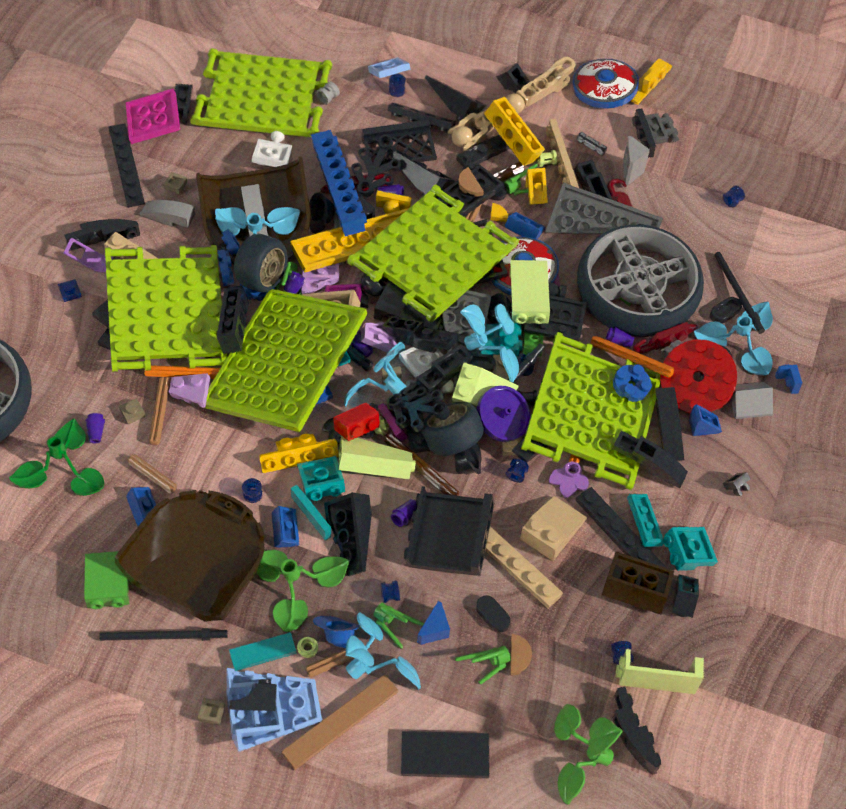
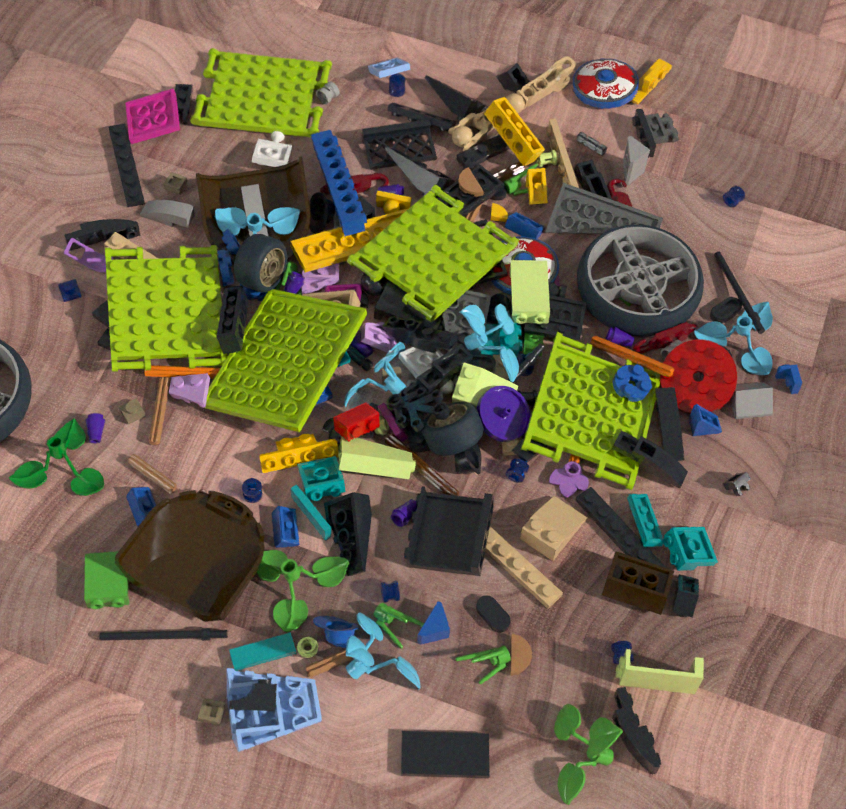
(339, 722): medium nougat tile -> none
(375, 168): black plant -> none

